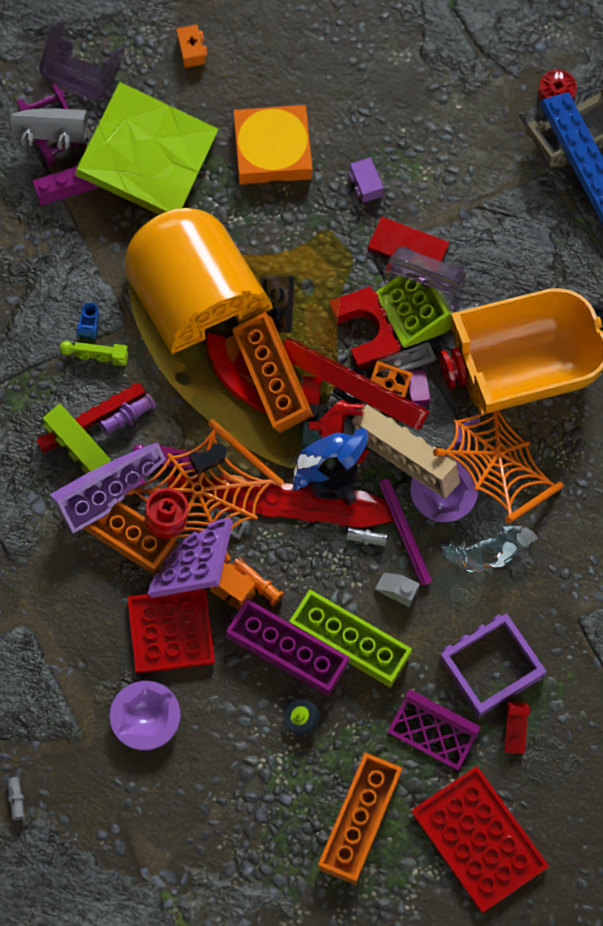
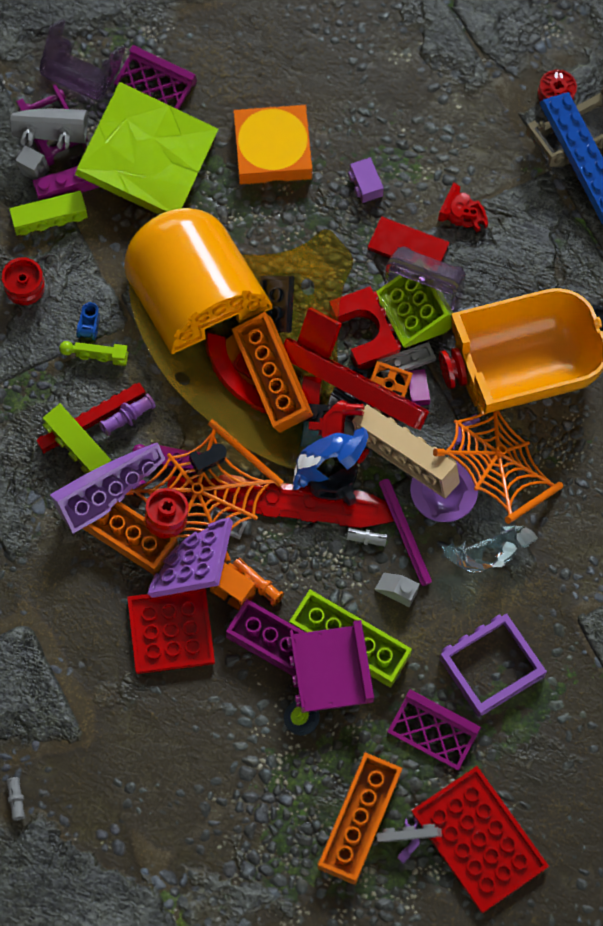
(23, 281): none -> red wheel
(32, 163): none -> light grey brick
(48, 213): none -> lime brick
(145, 715): medium lavender piece -> none
(164, 68): none -> magenta fence
(190, 46): orange brick -> none
(319, 332): none -> red tile
(330, 668): none -> magenta panel
(404, 855): none -> medium lavender arm
(409, 833): none -> light grey plate
(462, 210): none -> red piece
(516, 727): red bracket -> none

